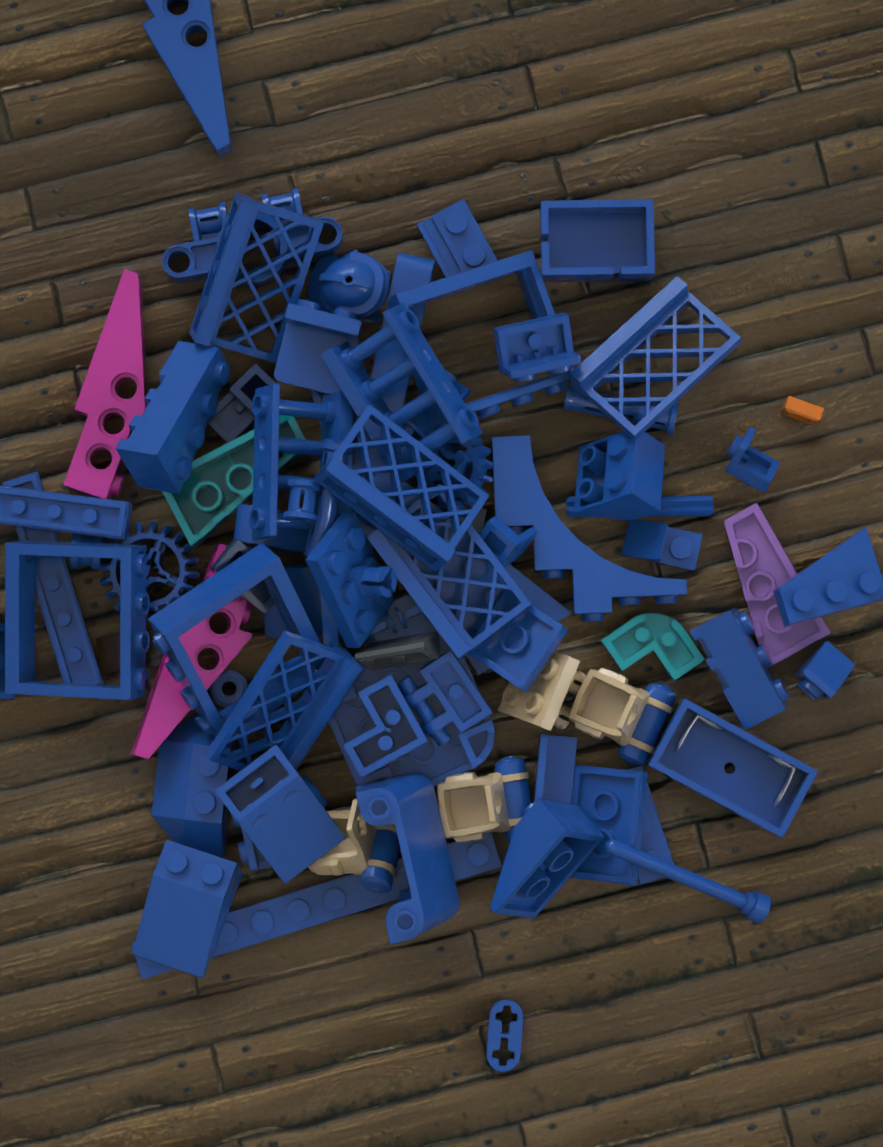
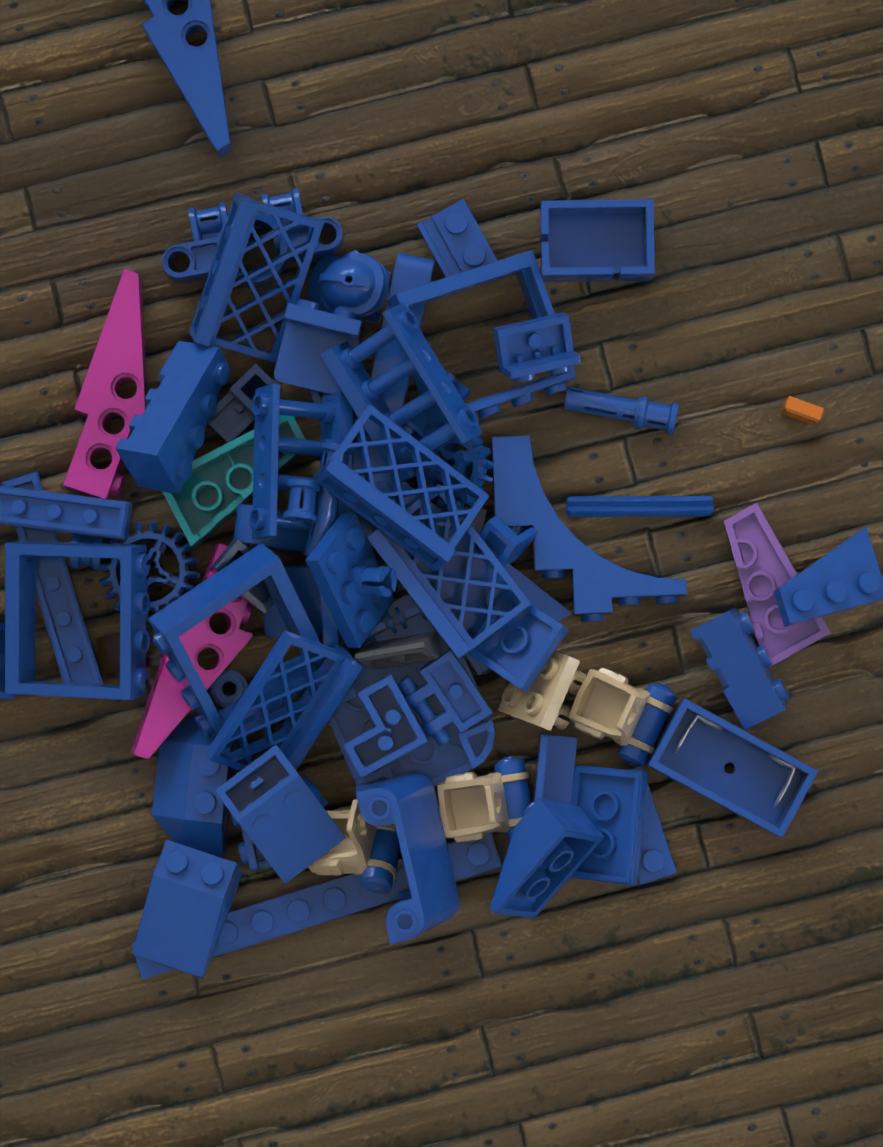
(514, 1035): blue beam -> none
(620, 477): blue slope -> none
(627, 344): blue fence -> none
(656, 634): teal plate -> none
(661, 544): blue slope -> none
(749, 463): blue bracket -> none
(752, 904): blue piece -> none
(823, 672): blue slope -> none

